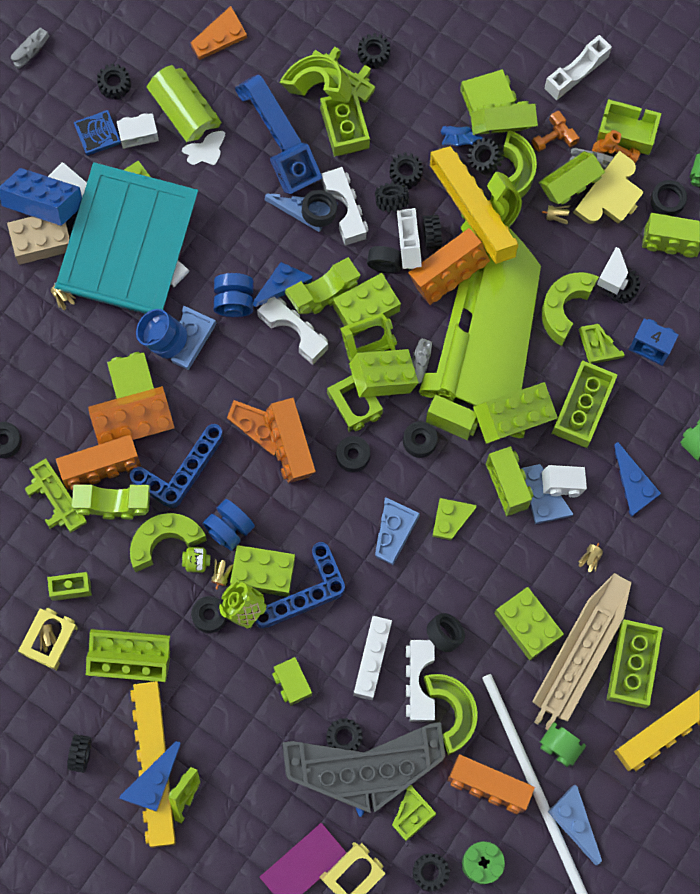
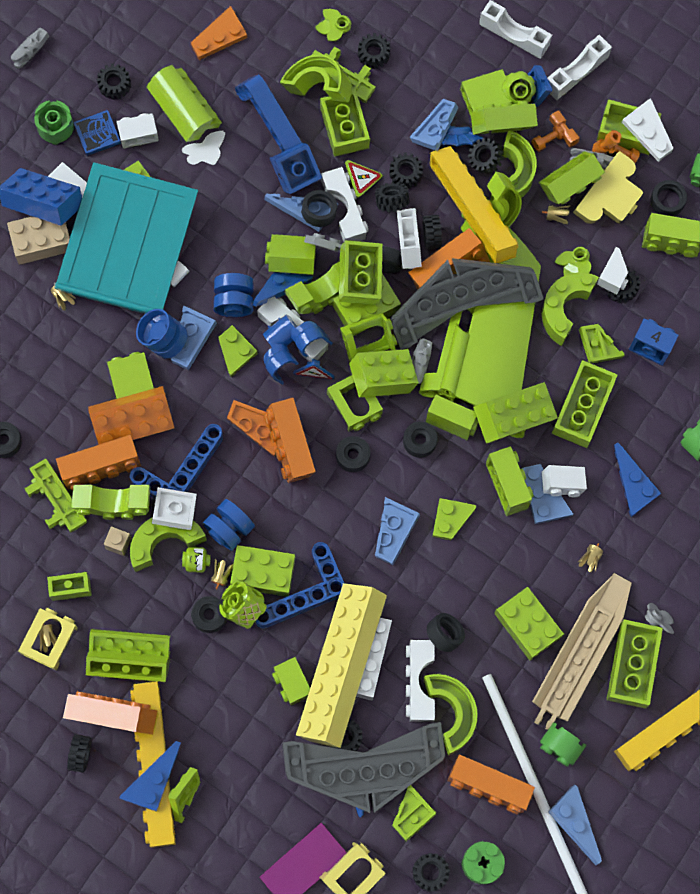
(54, 121): none -> bright green brick
(110, 712): none -> brick
(117, 541): none -> tan brick
(174, 508): none -> white plate
(236, 350): none -> lime wing
(281, 335): none -> blue piece
(290, 255): none -> lime brick
(313, 369): none -> piece
(318, 240): none -> light grey wing
(330, 25): none -> lime plate
(341, 665): none -> light yellow brick
(360, 272): none -> lime brick
(361, 177): none -> piece
(435, 126): none -> medium blue wing
(449, 293): none -> dark grey wing
(526, 83): none -> lime plant
(530, 39): none -> white arch
(542, 85): none -> blue wing
(572, 263): none -> lime plate
(649, 130): none -> white wing
(657, 617): none -> light grey plate

